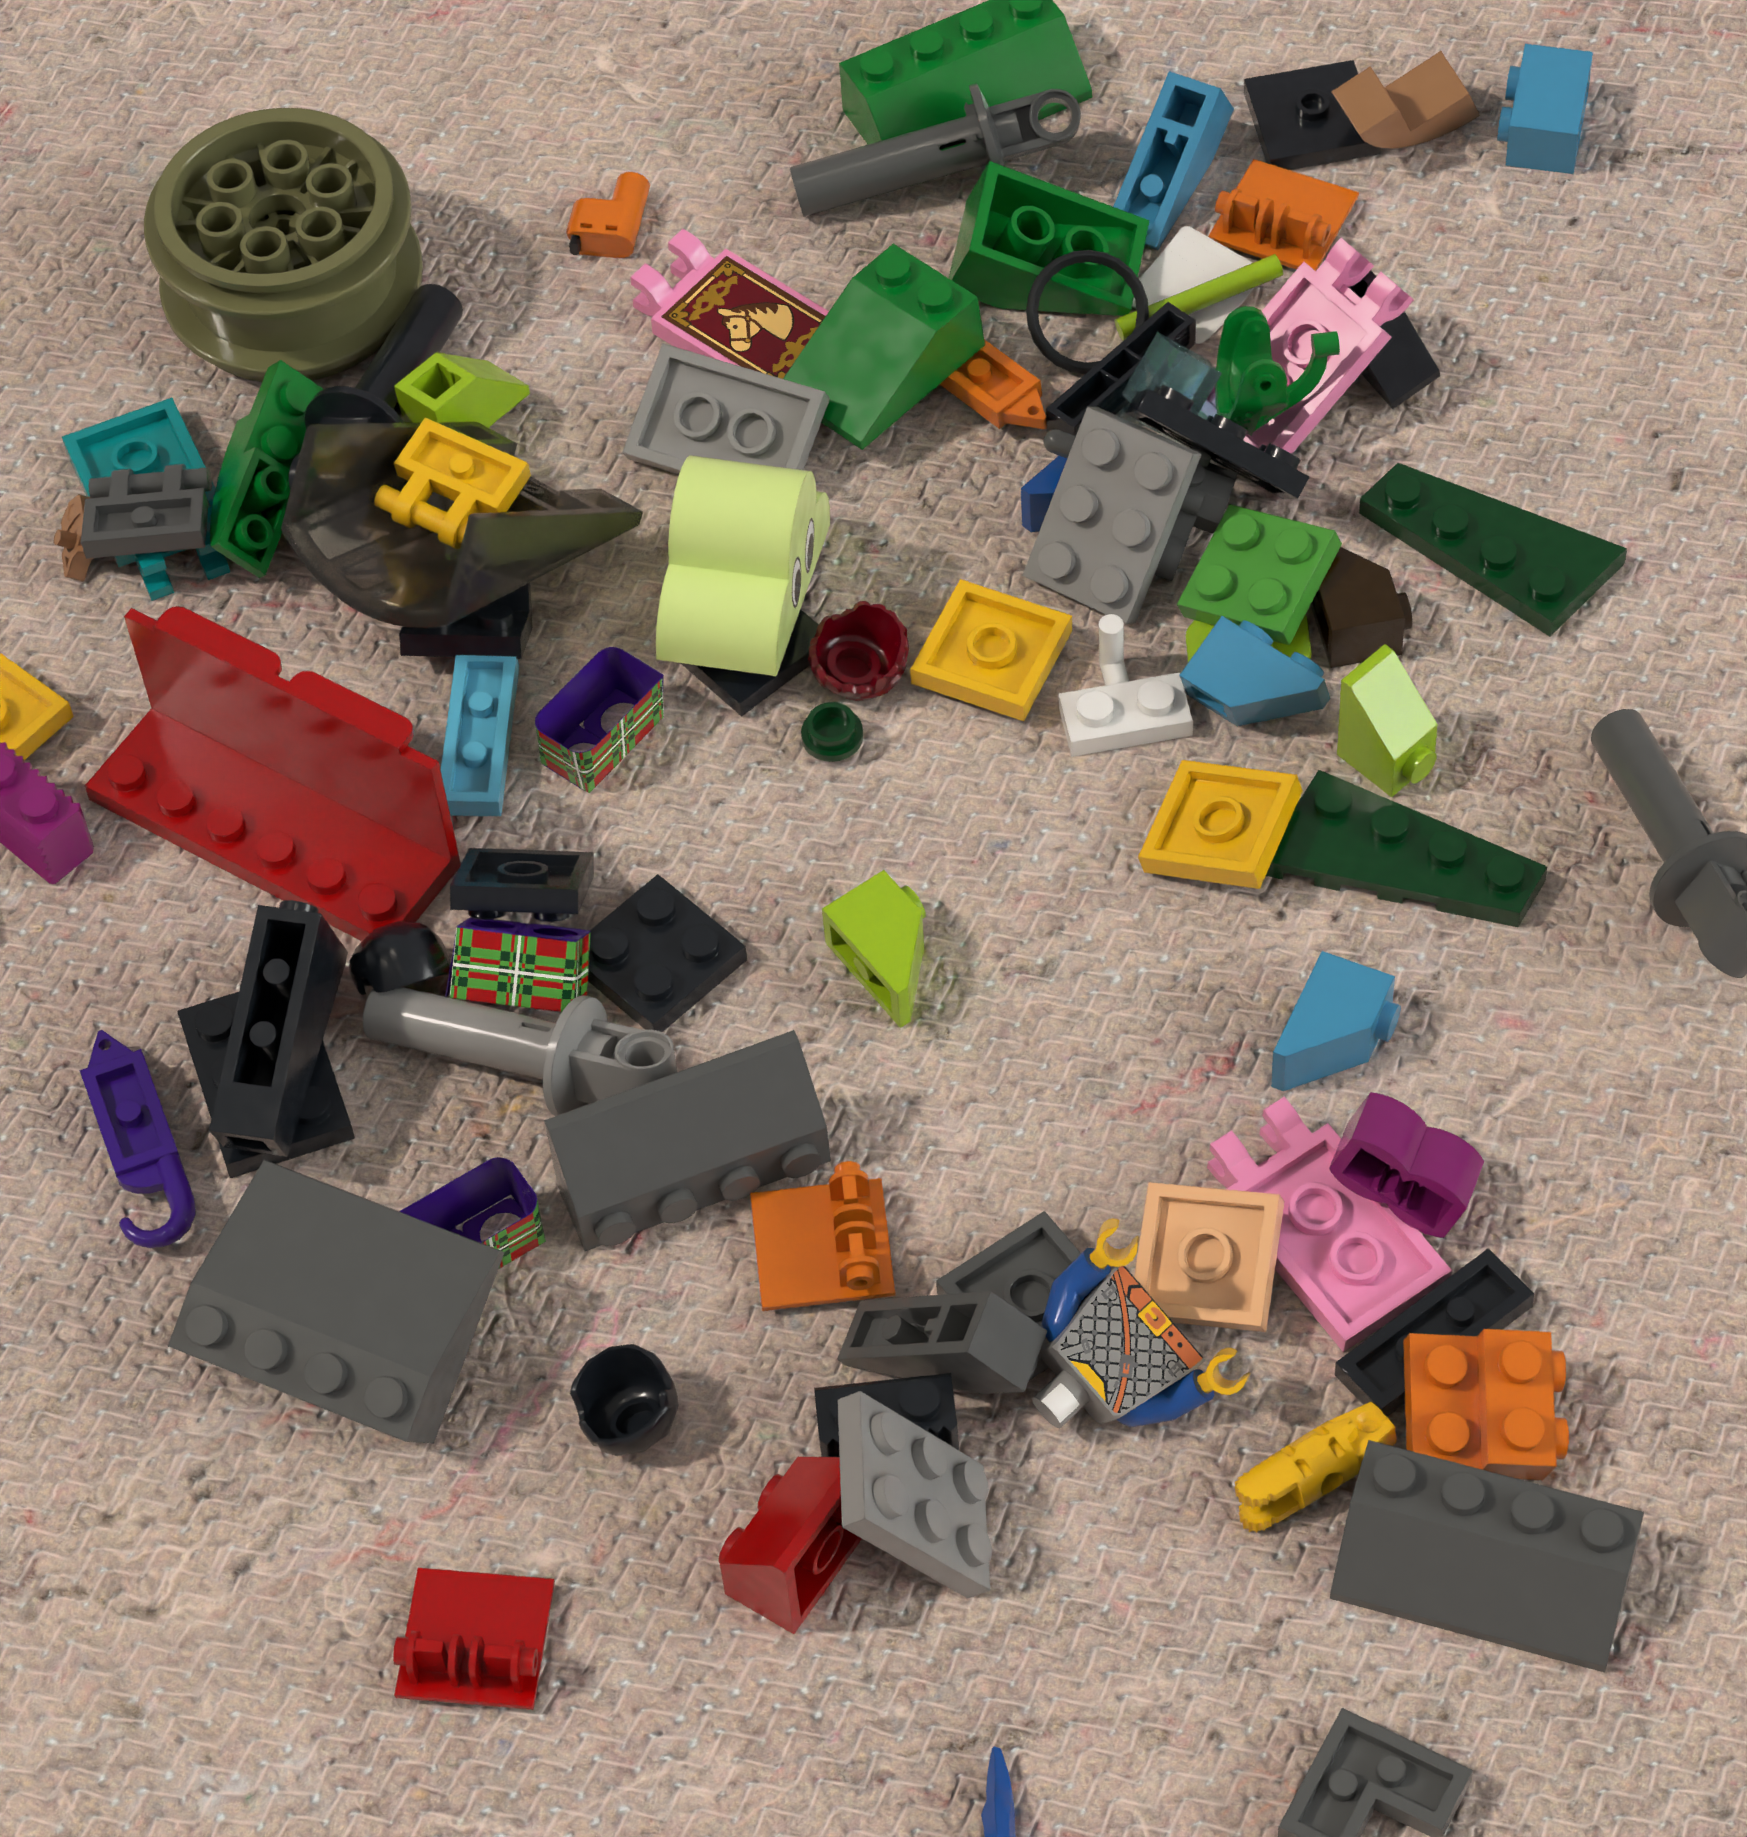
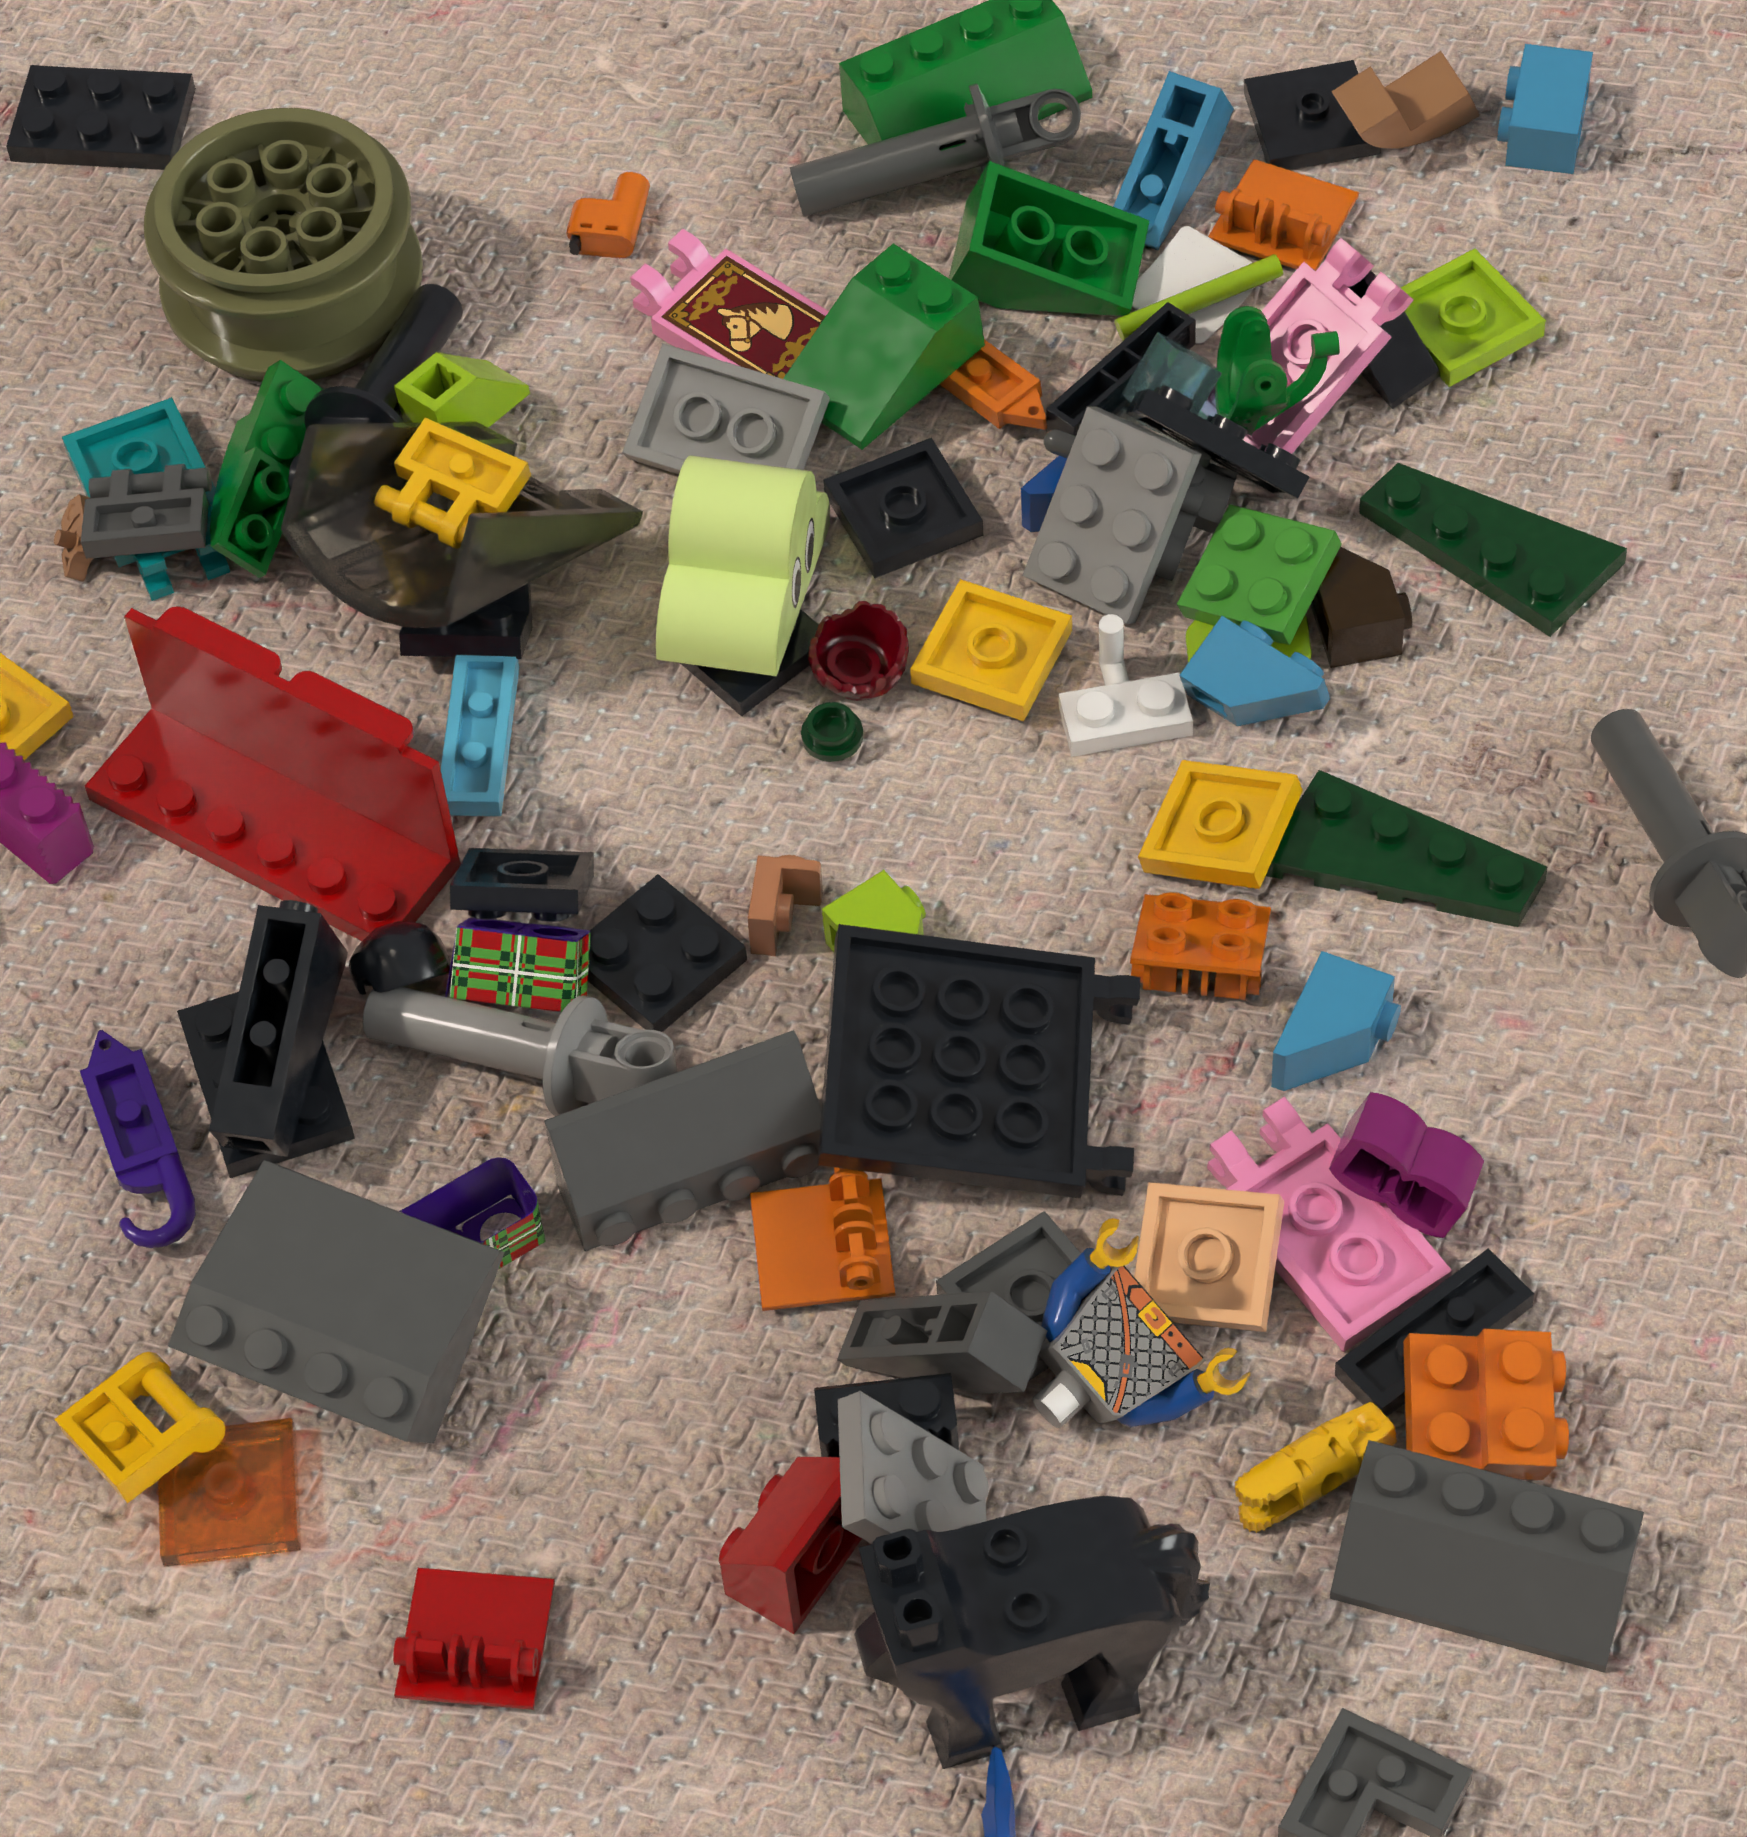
(101, 117): none -> black plate
(124, 1441): none -> yellow plate
(233, 1497): none -> clear orange plate
(604, 681): piece -> none
(624, 1399): black hair -> none
(775, 890): none -> nougat bracket
(903, 507): none -> black plate
(967, 1063): none -> black plate
(1022, 1602): none -> black piece
(1053, 268): black tyre -> none
(1200, 937): none -> orange hinge
(1385, 724): lime slope -> none
(1470, 316): none -> lime plate

